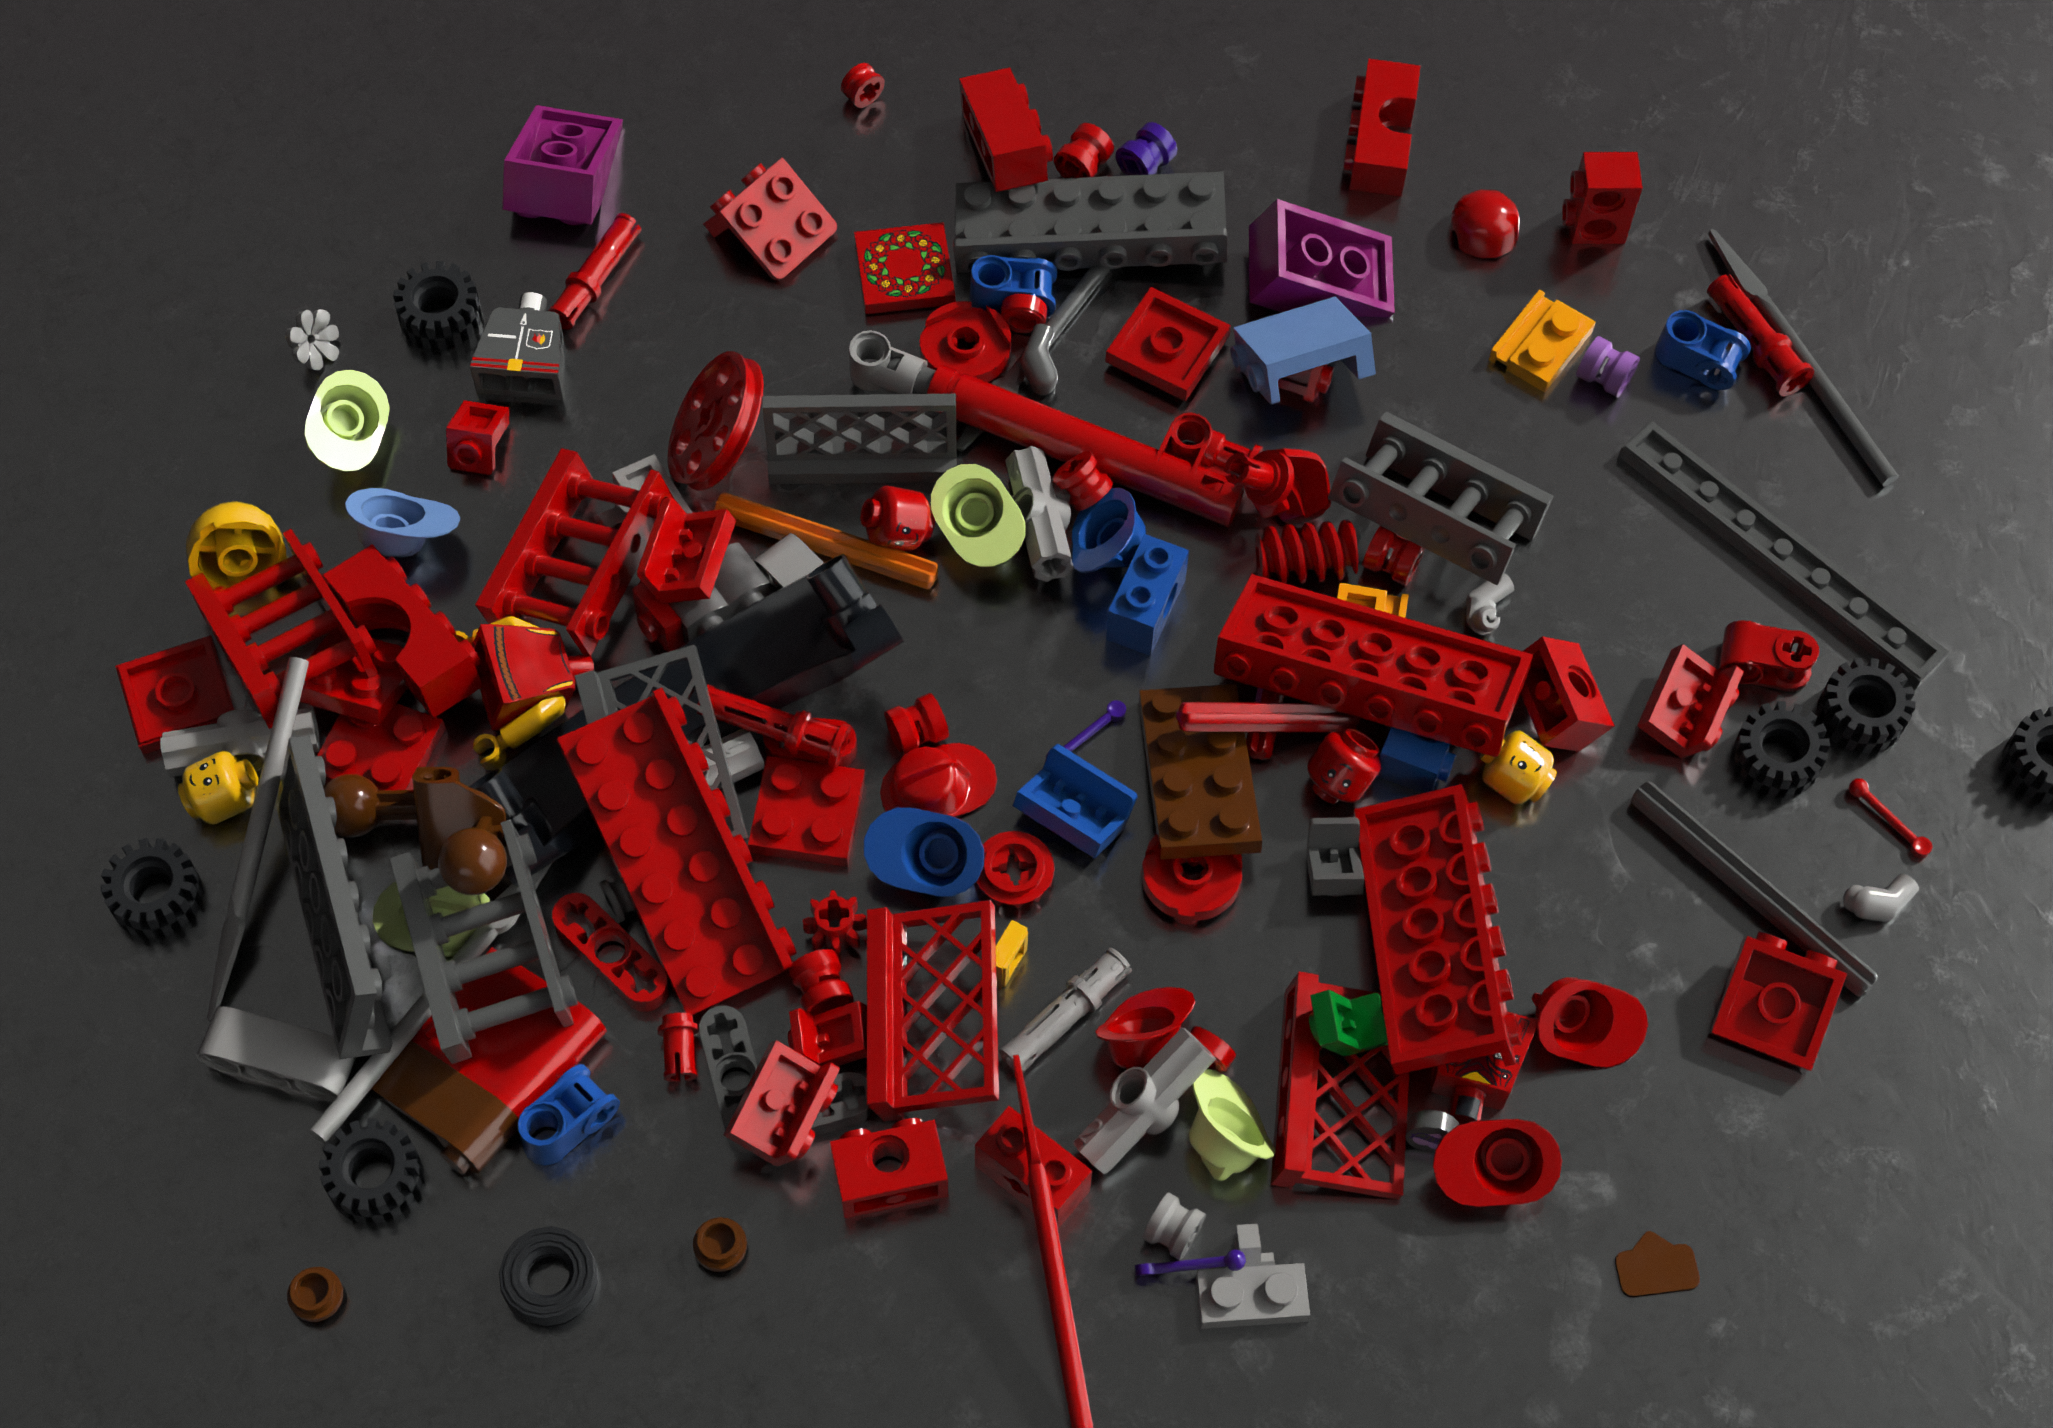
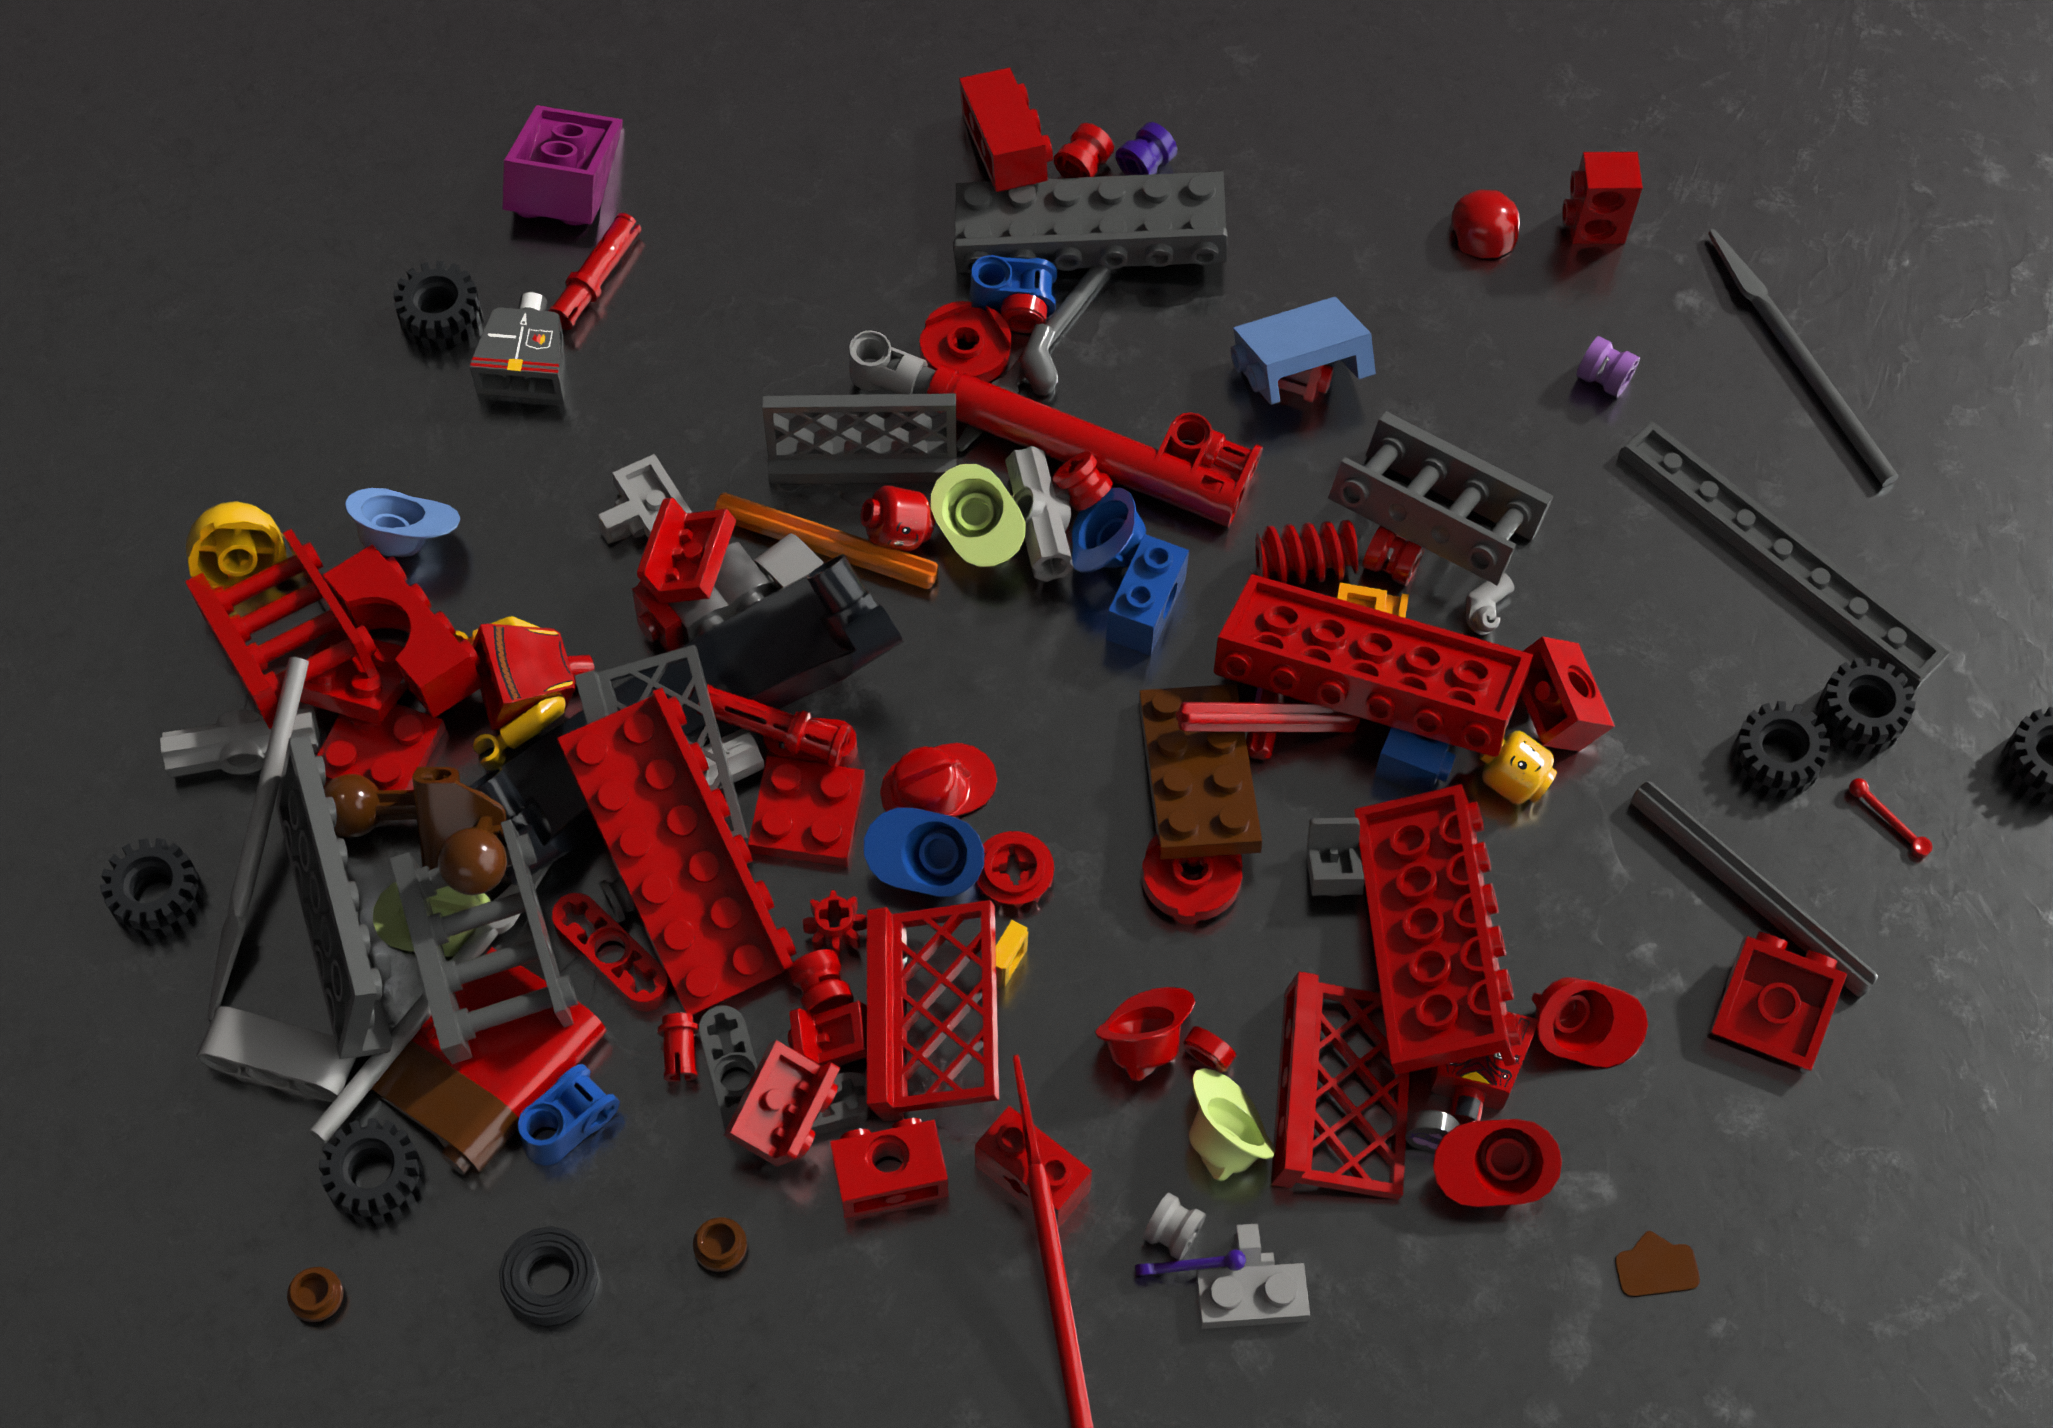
(174, 690): red tile -> none
(218, 787): yellow head -> none
(313, 338): light grey plant -> none
(346, 420): yellowish green piece -> none
(473, 436): red bracket -> none
(539, 533): red fence -> none
(715, 421): red wedge -> none
(773, 218): bracket -> none
(862, 85): red bush -> none
(904, 268): tile -> none
(916, 724): red wheel -> none
(1077, 801): blue bracket -> none
(1080, 997): light grey pin -> none
(1115, 712): dark purple hinge -> none
(1144, 1100): light grey piece -> none
(1168, 343): red plate -> none
(1283, 483): red piece -> none
(1313, 257): magenta slope -> none
(1344, 766): red head -> none
(1348, 1024): green bracket -> none
(1381, 155): red arch -> none
(1542, 341): light orange plate -> none
(1689, 703): red bracket -> none
(1699, 347): blue piece -> none
(1767, 655): red piece -> none
(1769, 348): red pin -> none
(1880, 903): light grey arm -> none

